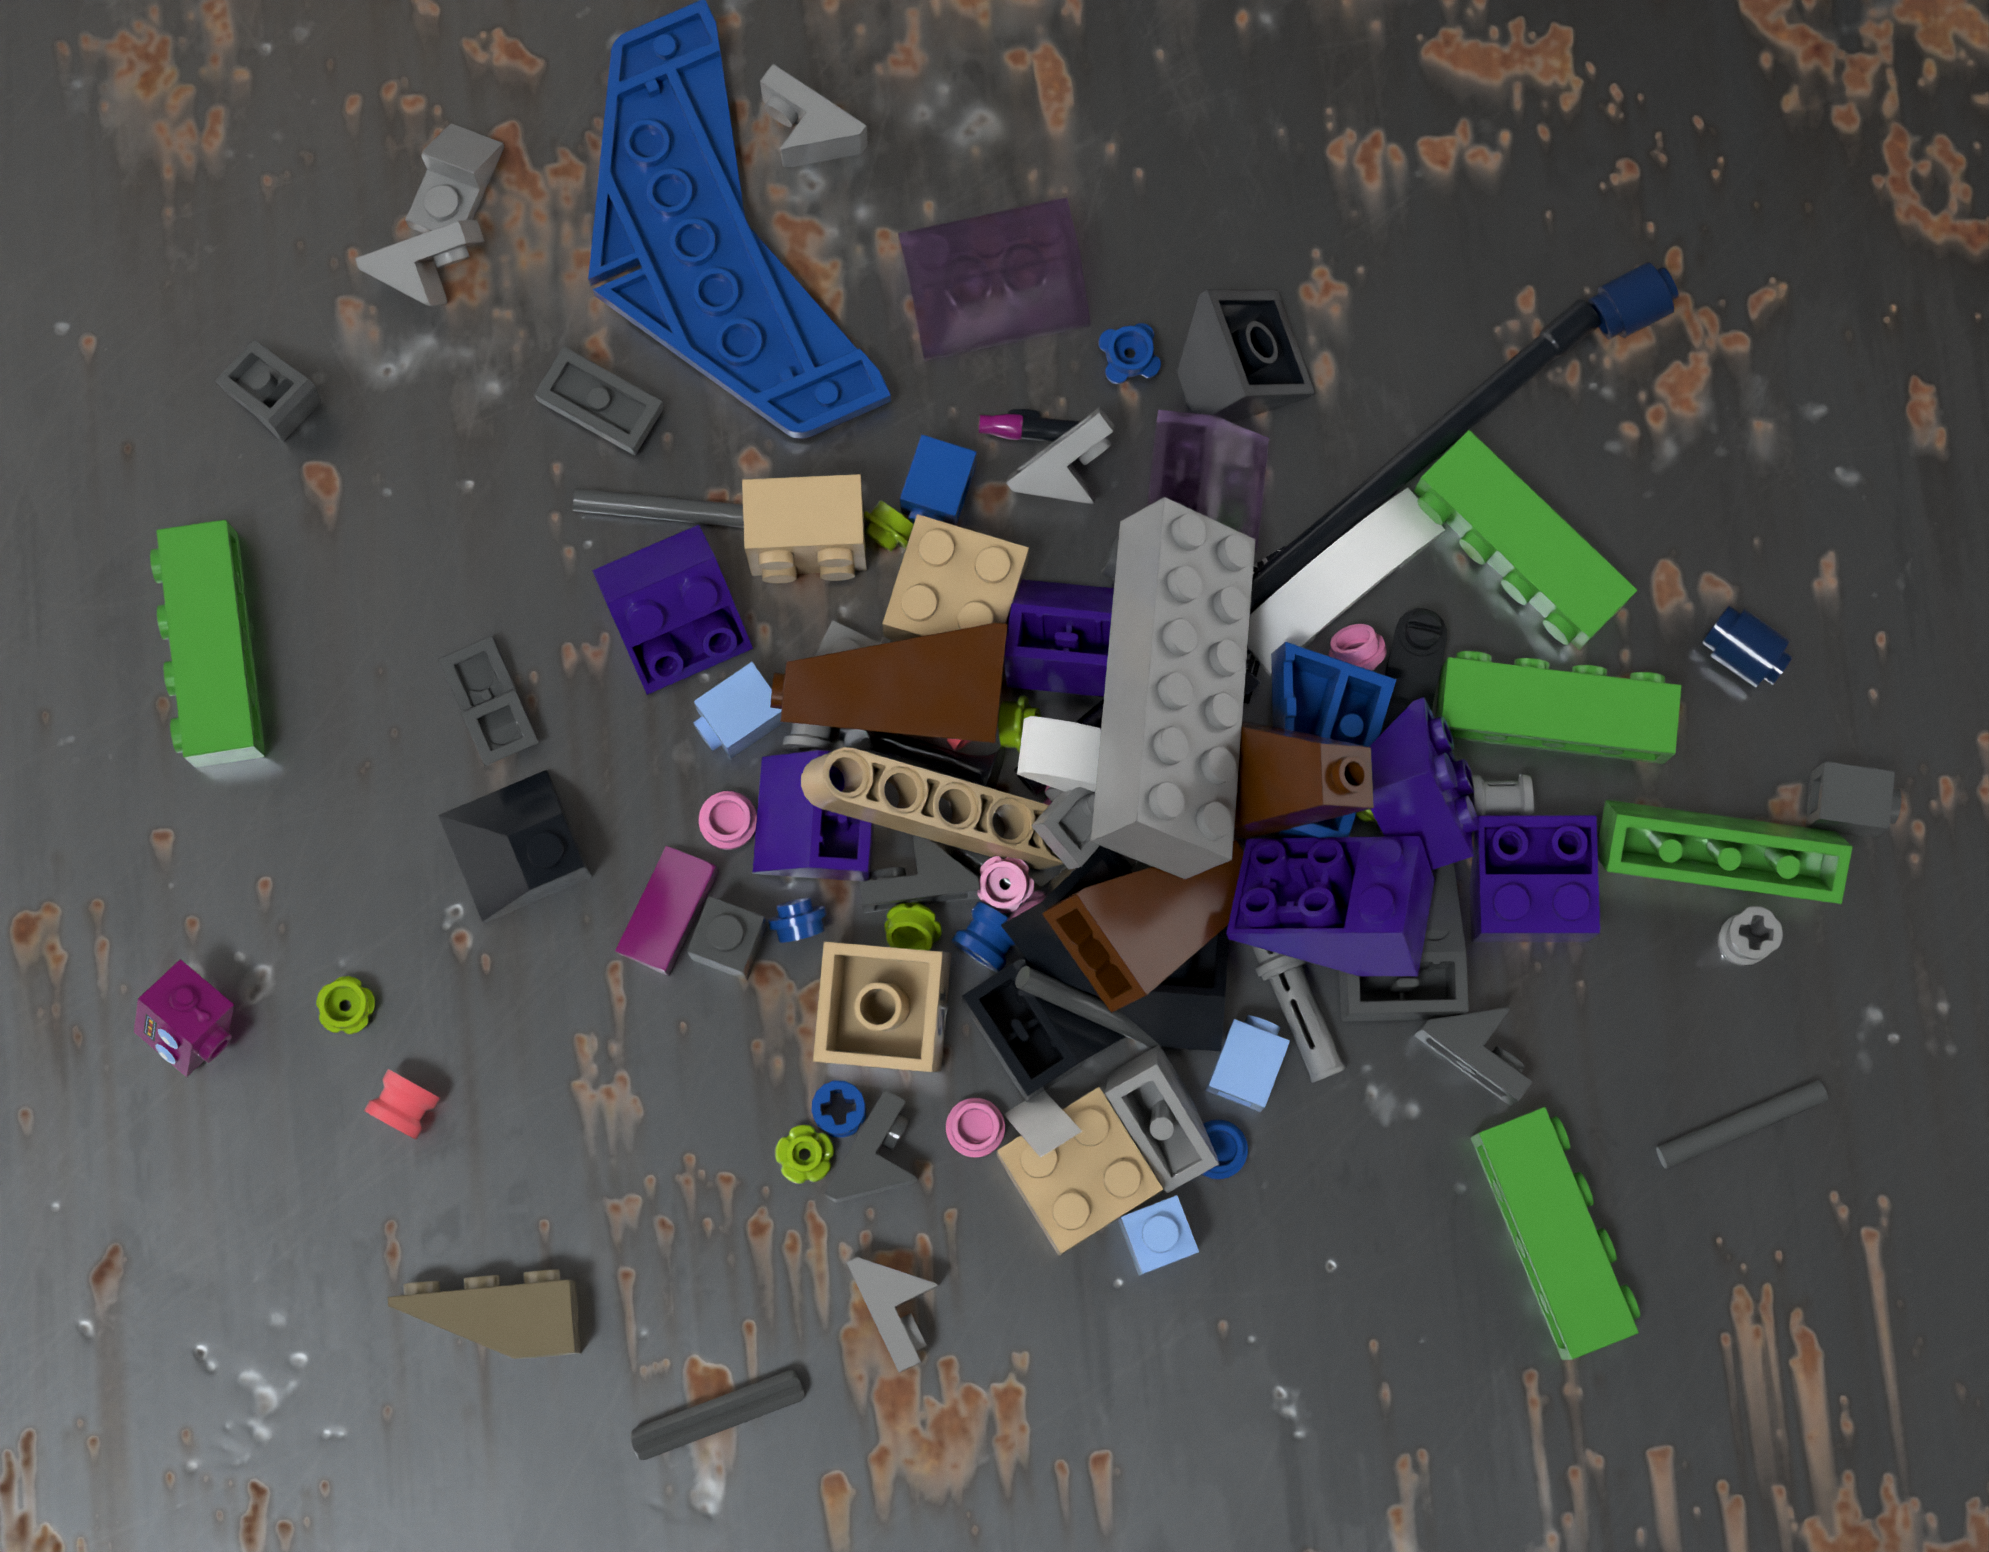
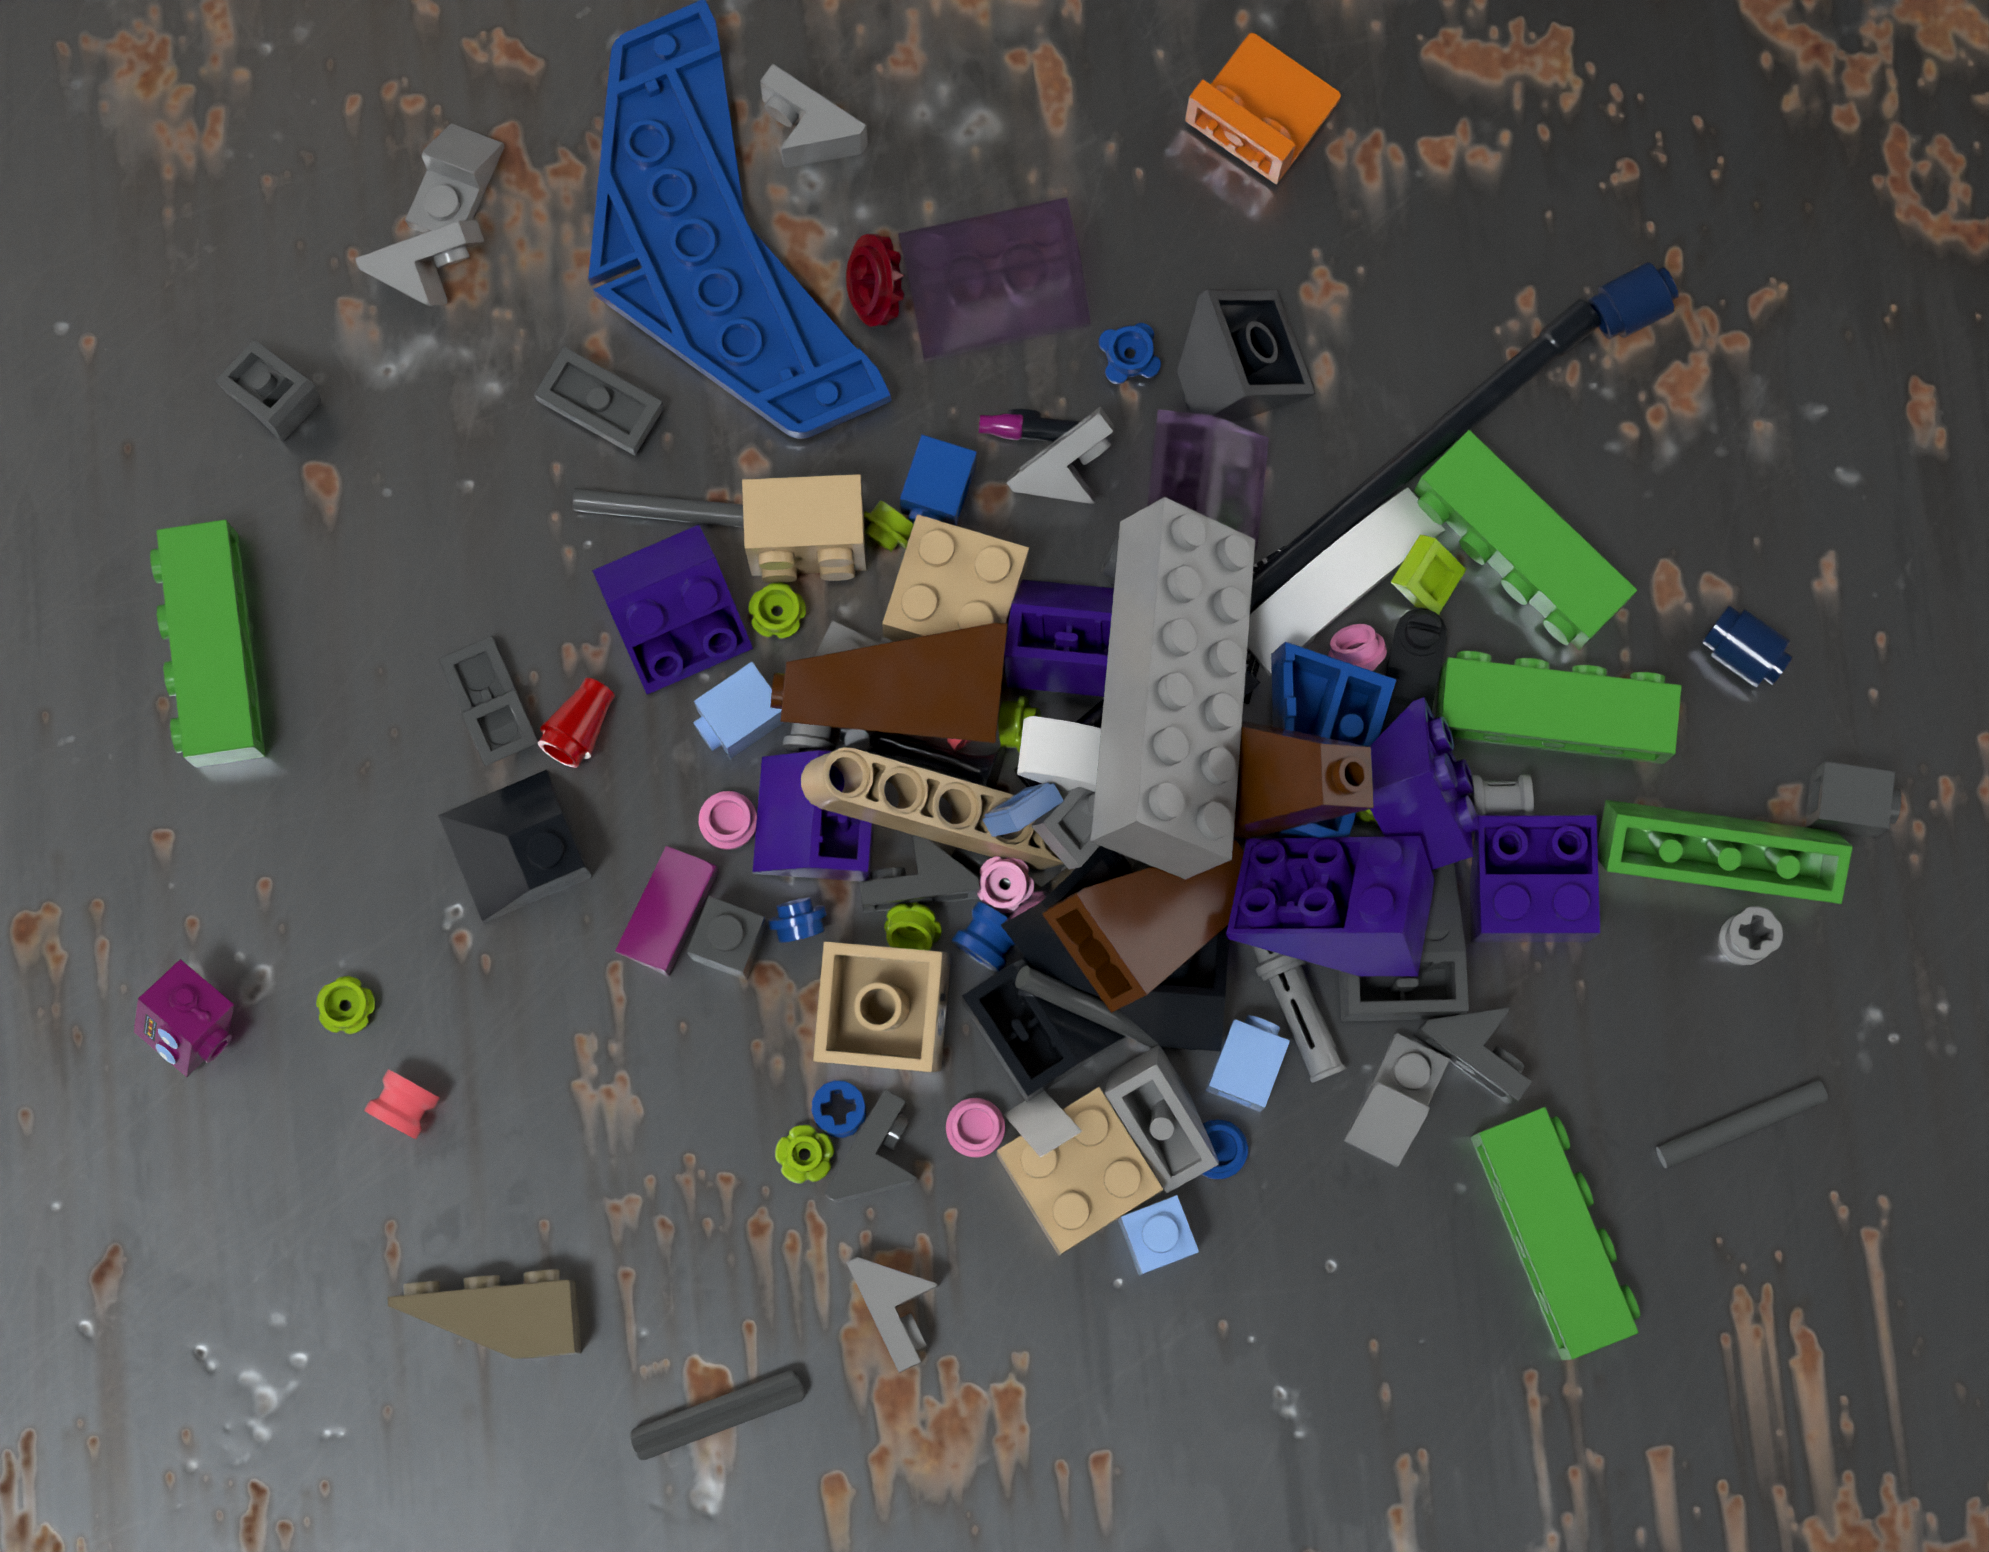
(576, 725): none -> red cone
(769, 597): none -> lime plate
(874, 279): none -> dark red gear
(1022, 809): none -> medium blue tile
(1262, 107): none -> orange bracket
(1397, 1100): none -> light grey slope
(1428, 574): none -> lime tile

